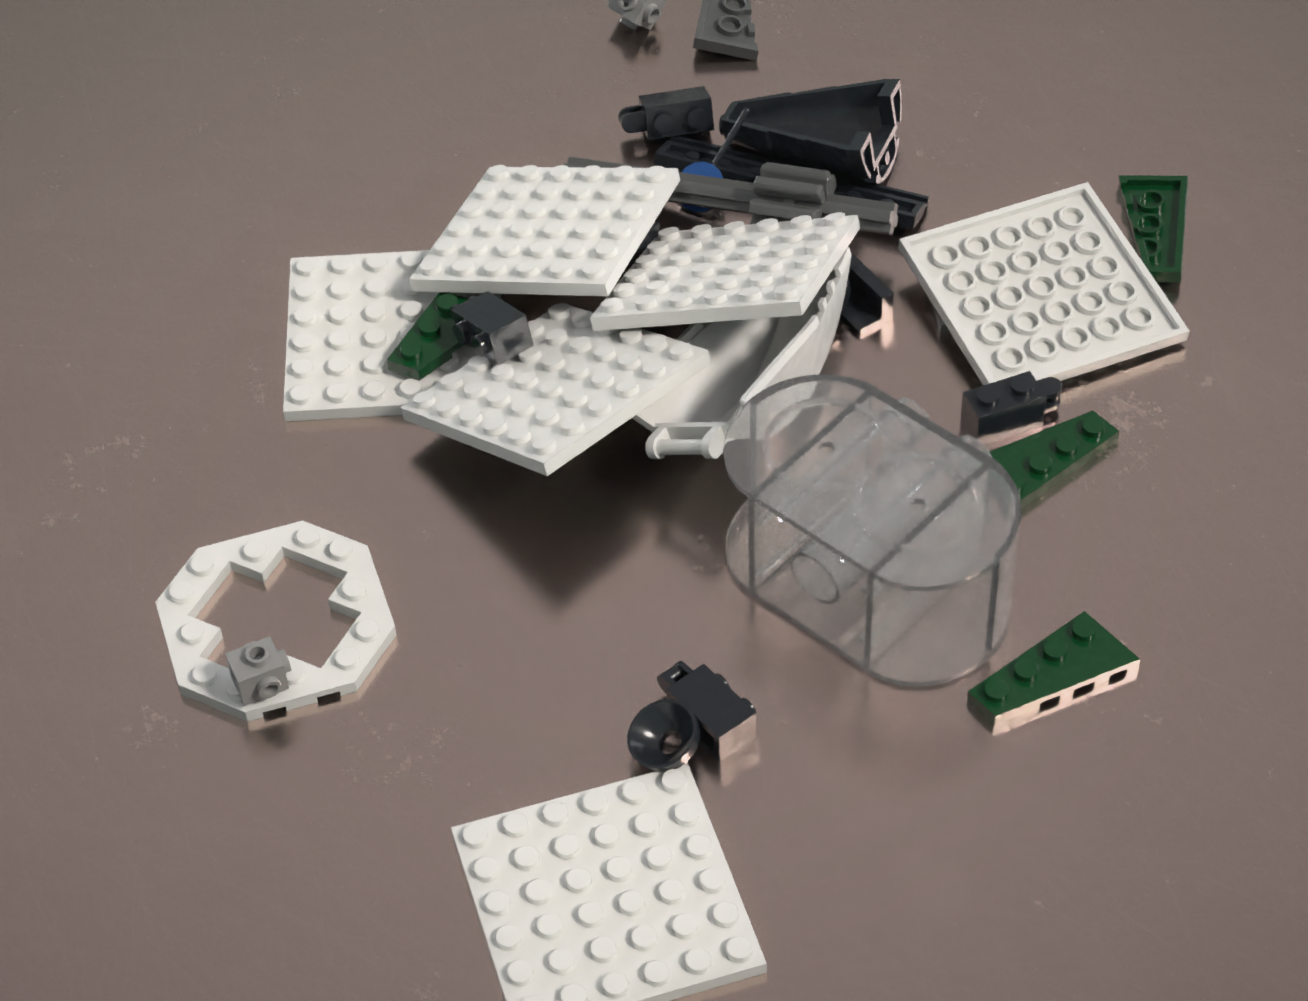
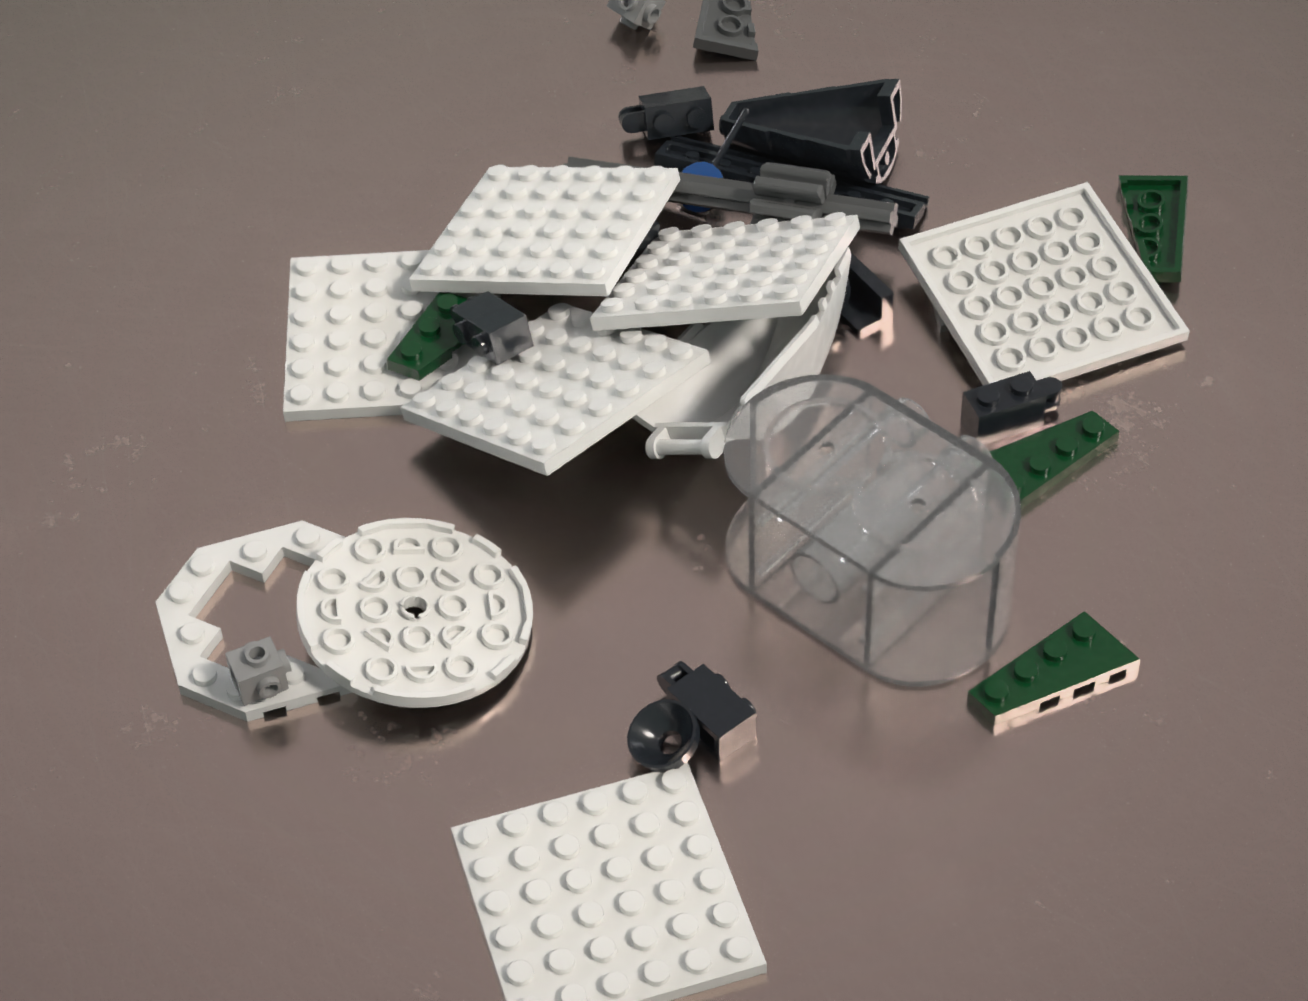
(367, 642): none -> white plate

